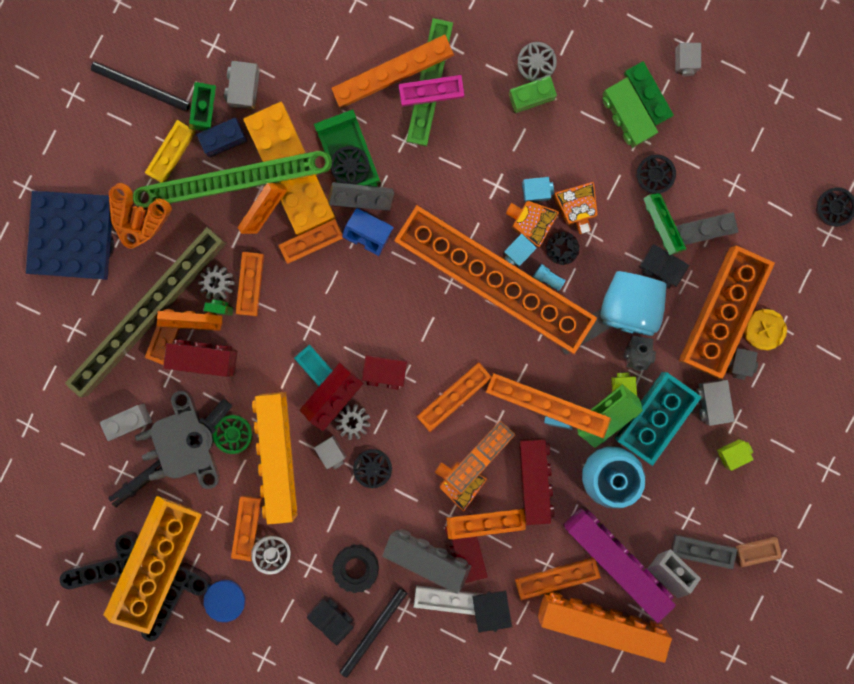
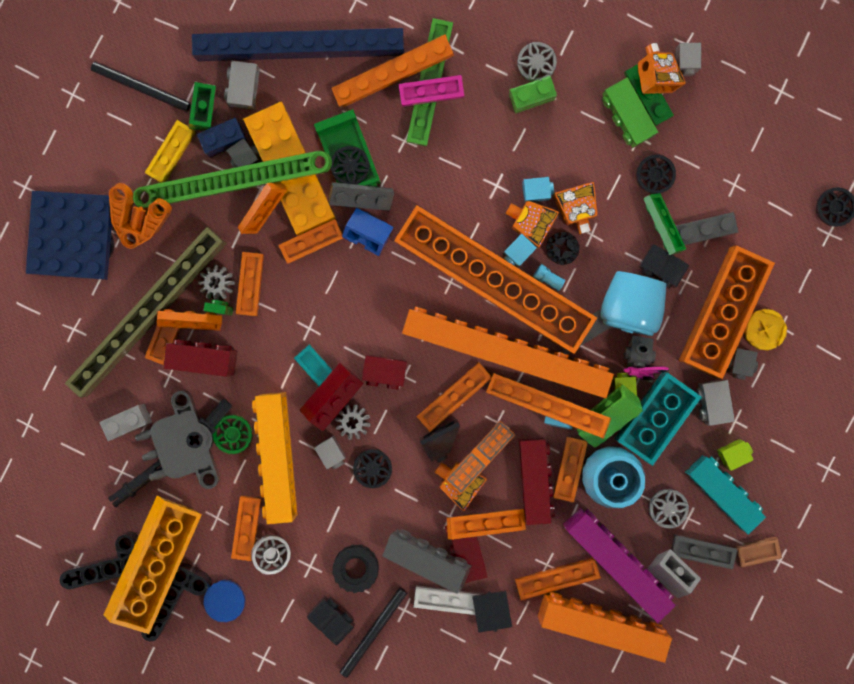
(243, 154): none -> dark grey brick
(298, 44): none -> dark blue brick
(440, 441): none -> black slope
(511, 354): none -> orange brick
(570, 469): none -> orange plate
(645, 373): none -> dark pink piece
(659, 72): none -> orange torso
(668, 508): none -> light grey wheel
(725, 494): none -> teal brick

